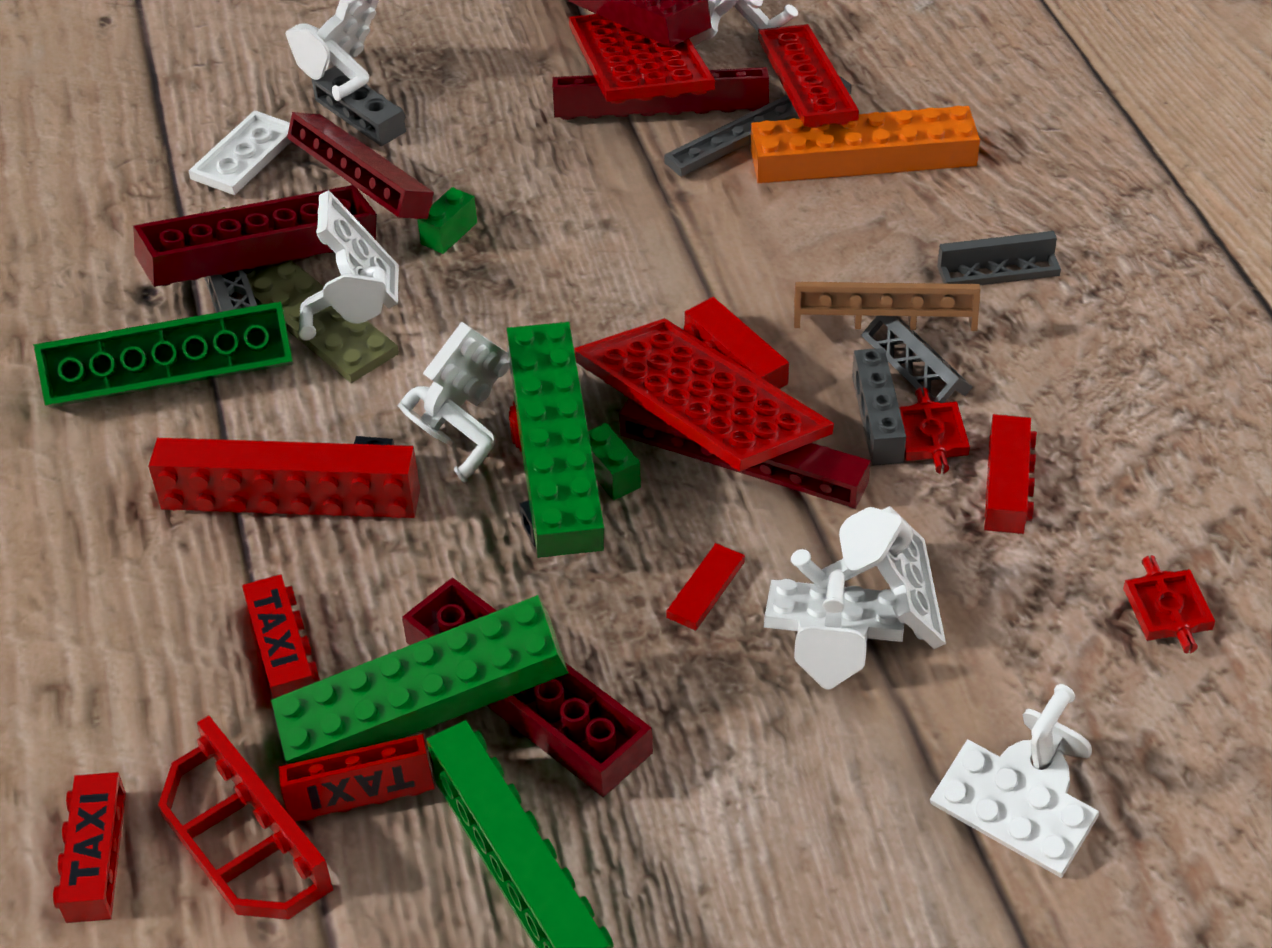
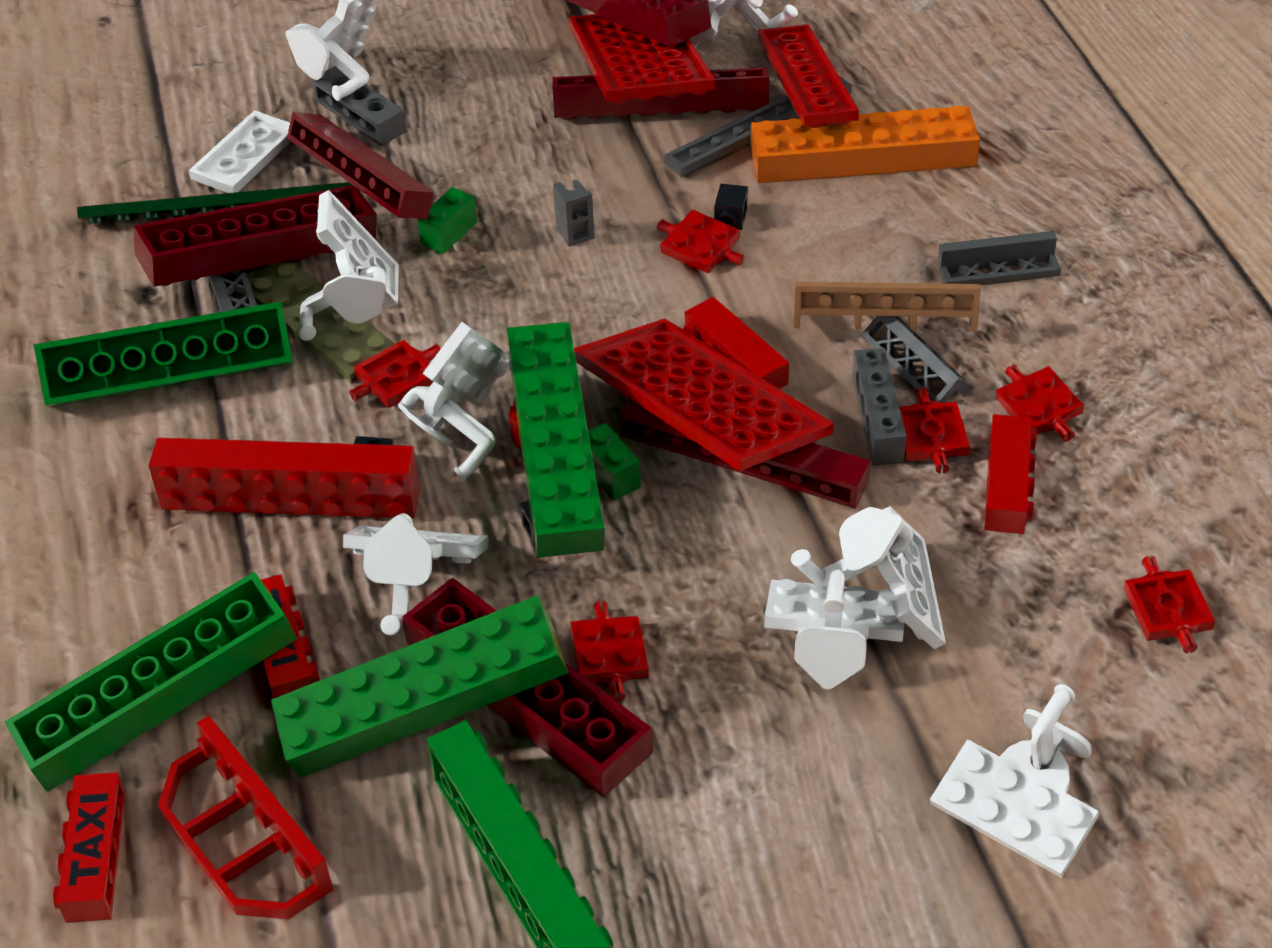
(150, 681): none -> green brick
(180, 206): none -> dark green plate
(356, 778): red brick -> none
(393, 373): none -> red plate
(404, 558): none -> white plate
(574, 213): none -> dark grey hinge
(609, 649): none -> red plate
(700, 241): none -> red plate
(705, 586): red tile -> none
(731, 205): none -> black brick
(1042, 399): none -> red plate

